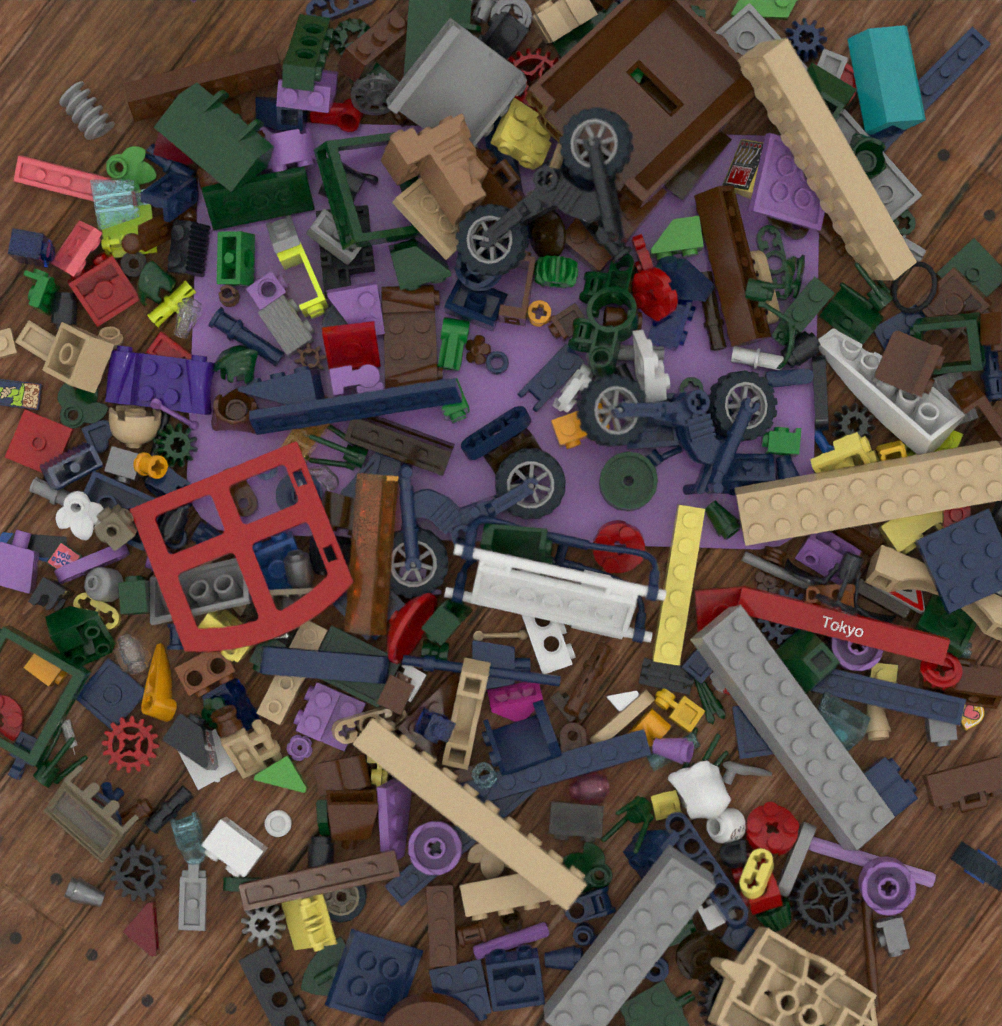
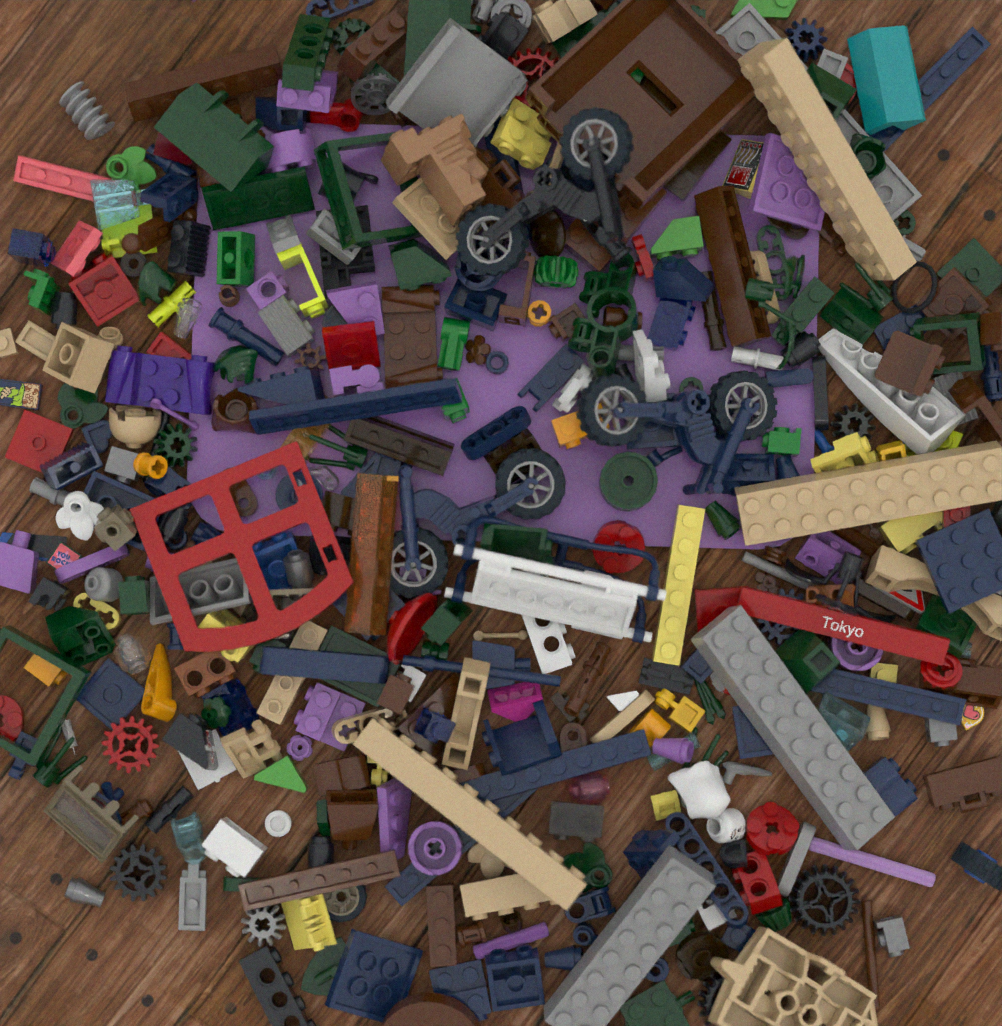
(144, 929): dark red slope -> none
(226, 720): reddish brown wheel -> none
(477, 771): clear light blue axle -> none
(637, 812): dark green plant -> none
(653, 293): red plate -> none
(762, 875): light yellow beam -> none
(898, 894): medium lavender brick -> none

